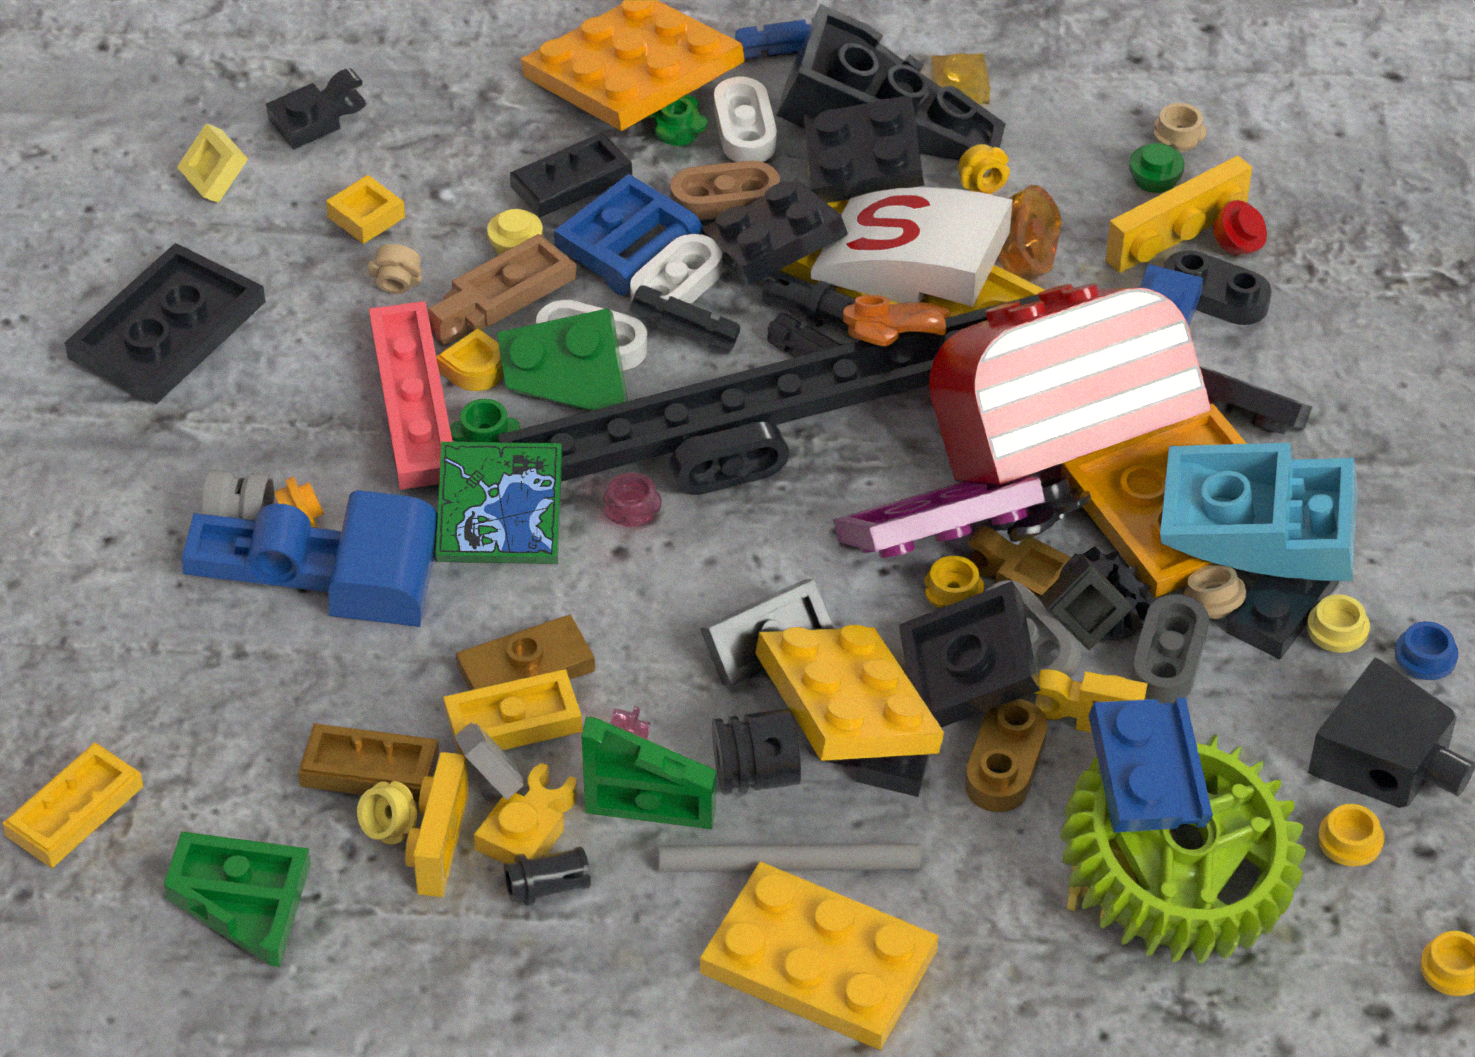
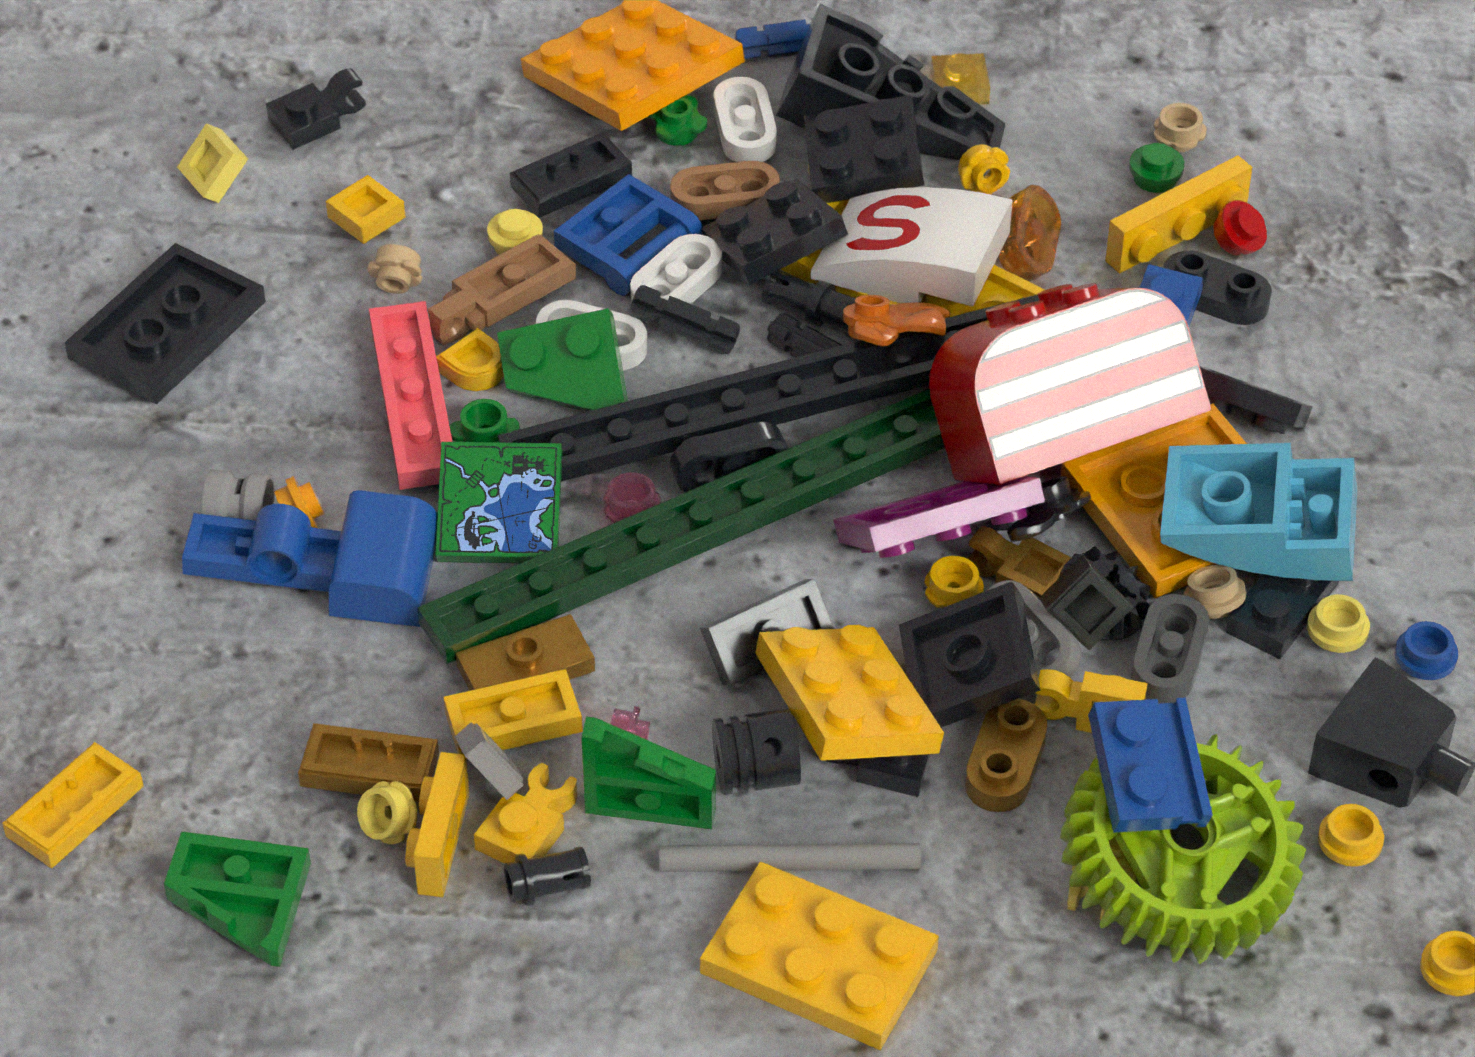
(682, 527): none -> dark green plate

